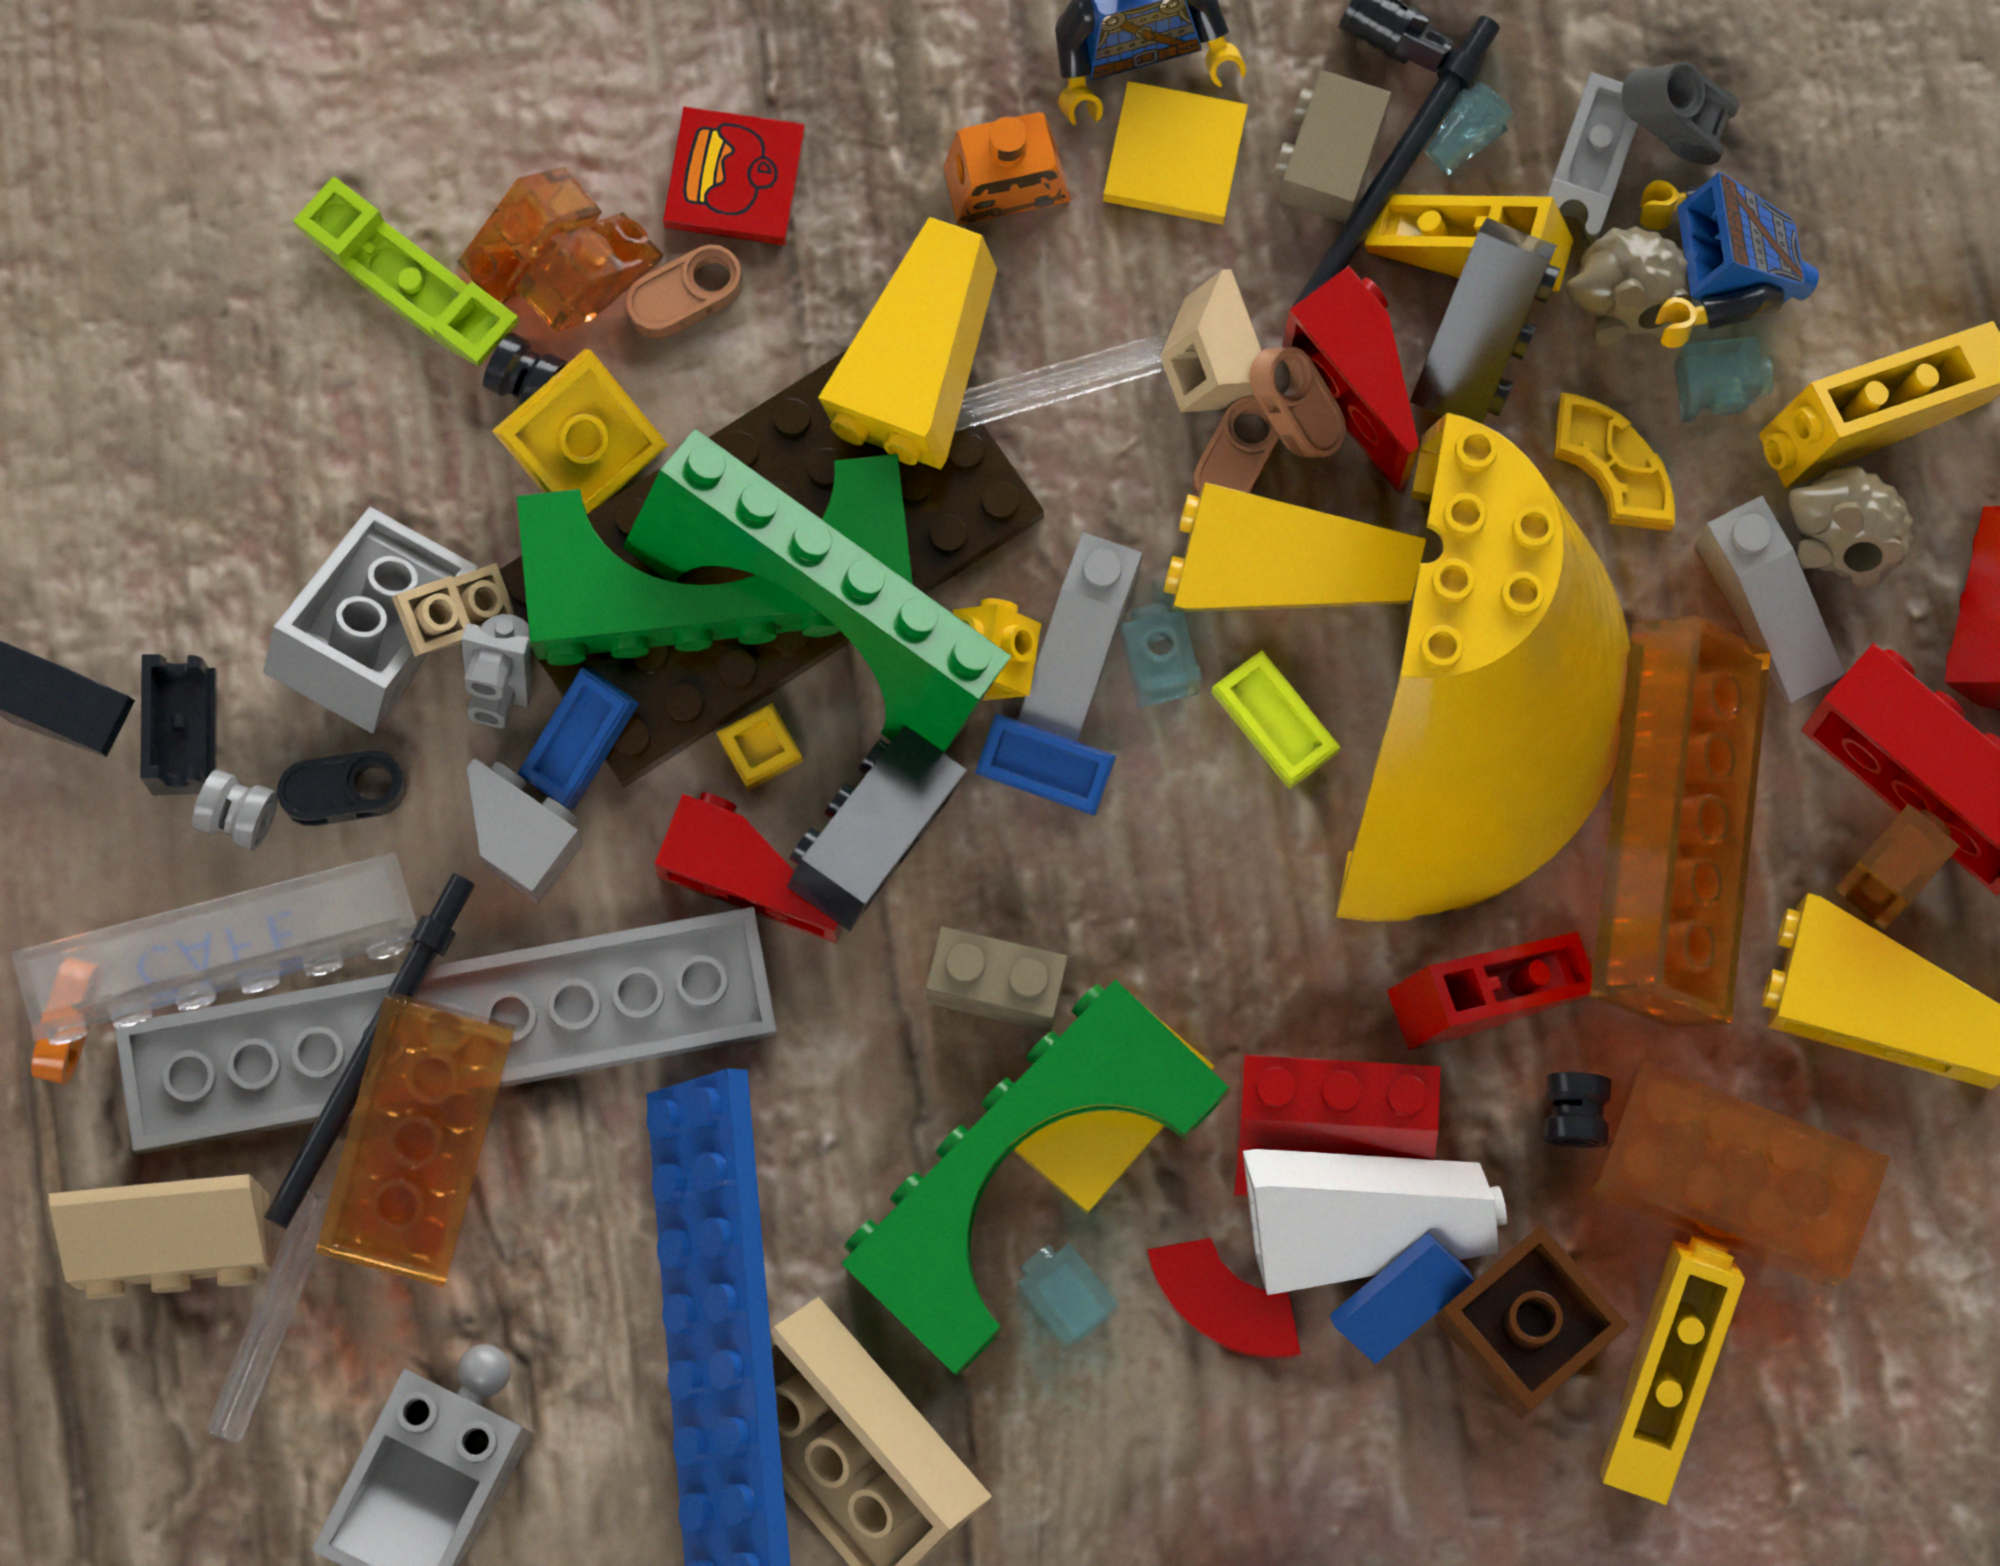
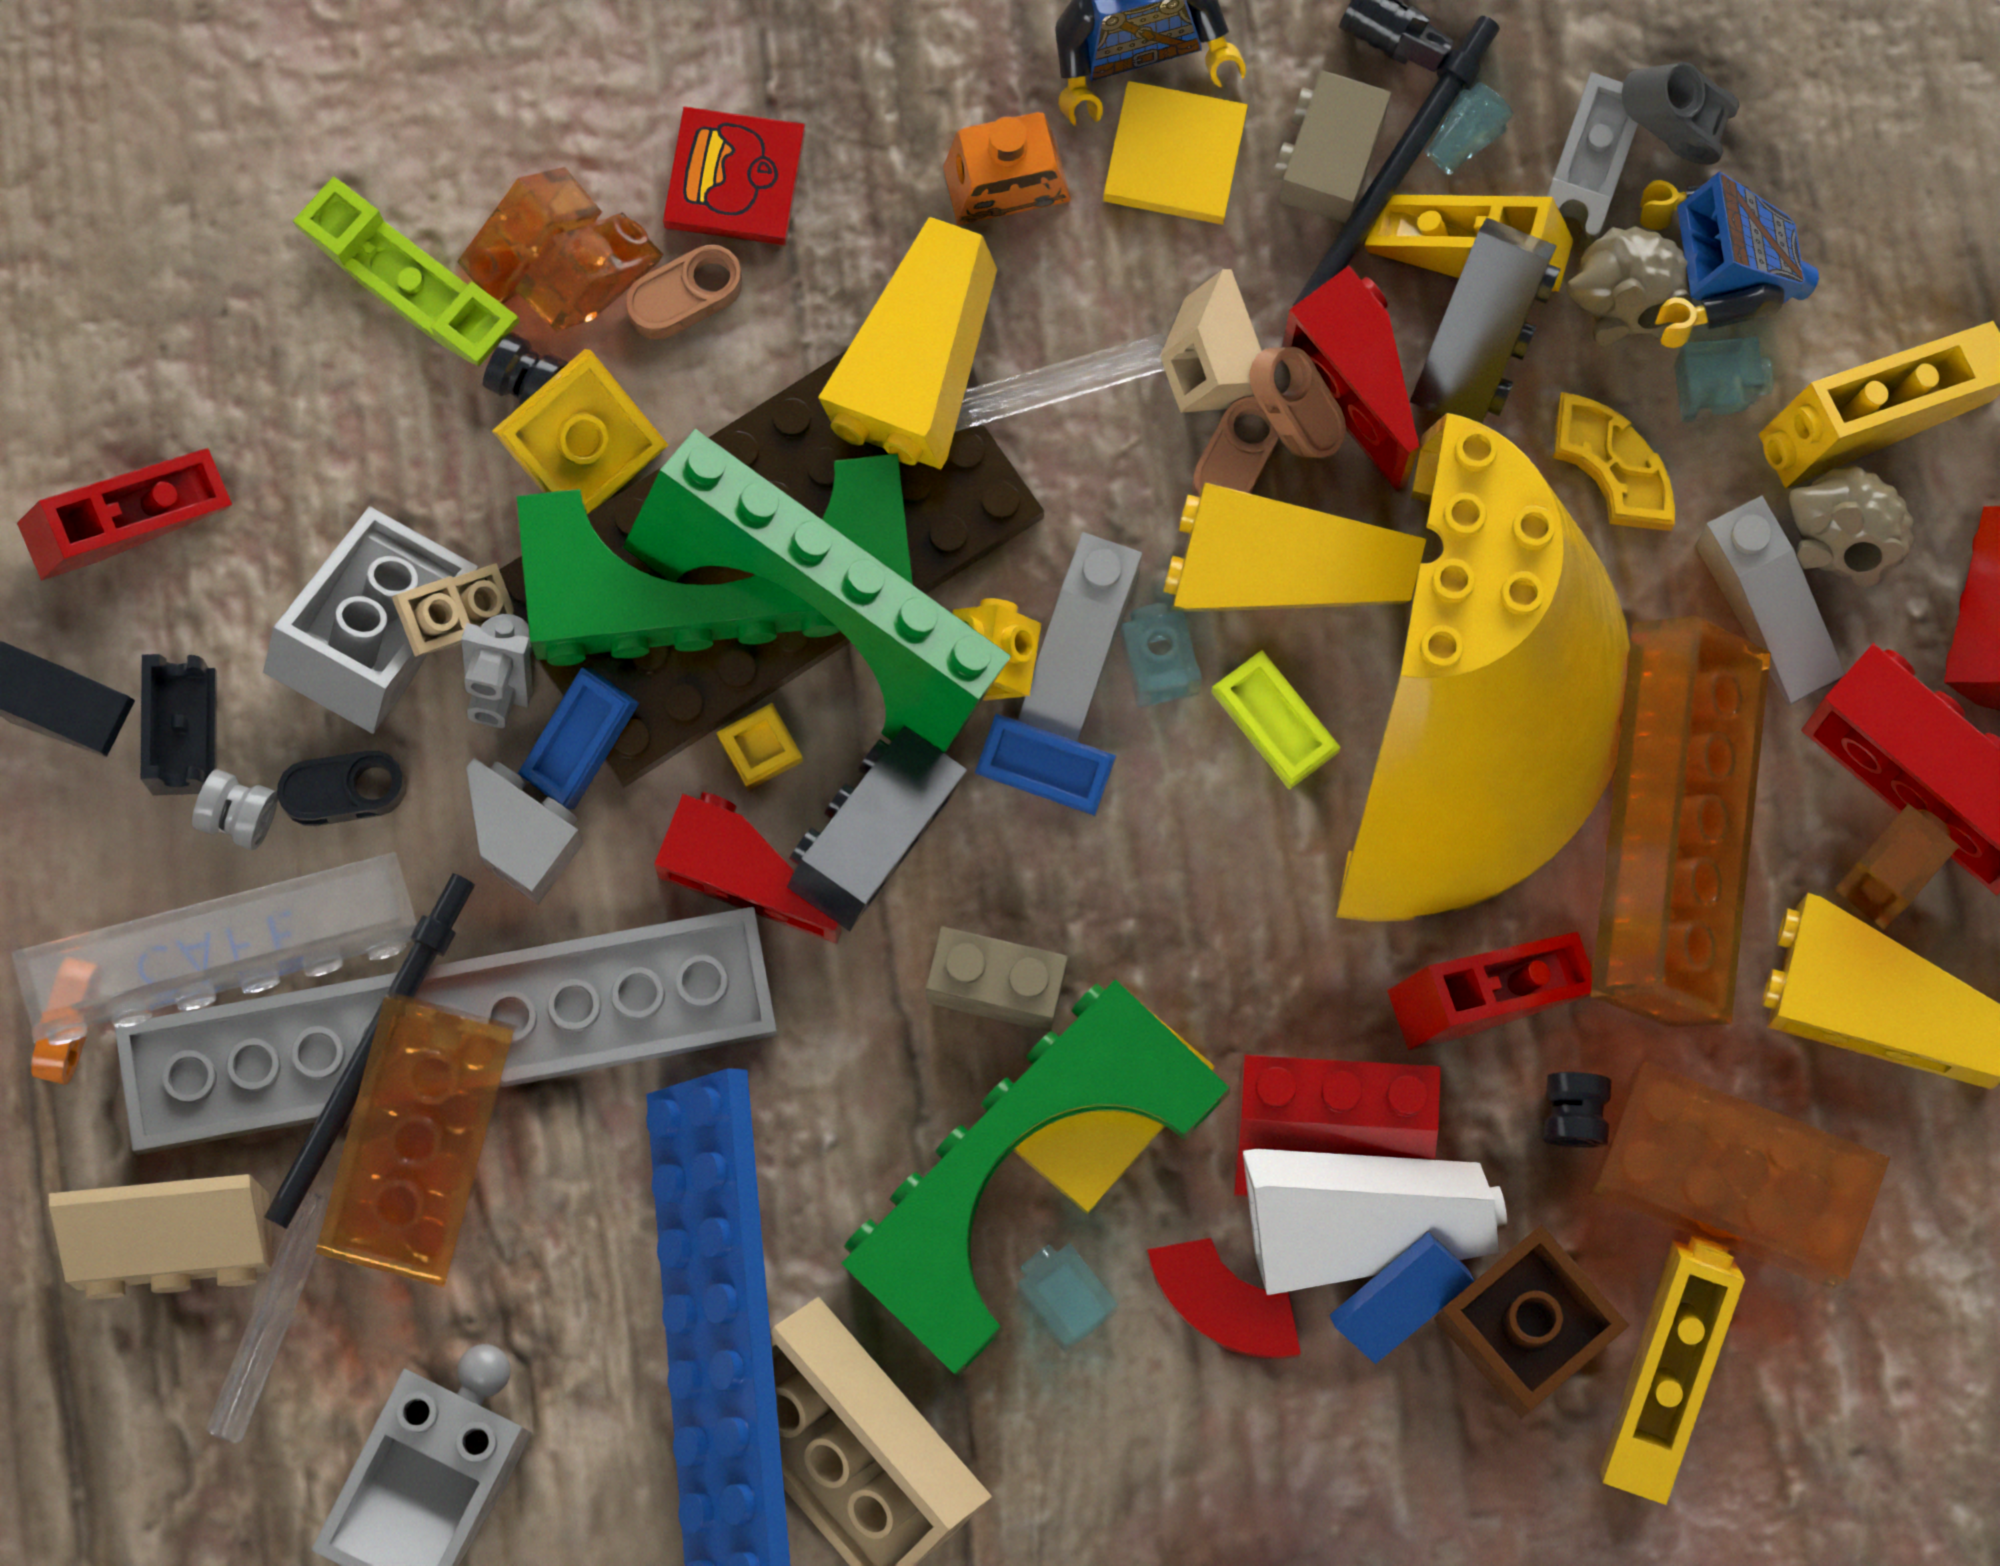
(121, 512): none -> red slope

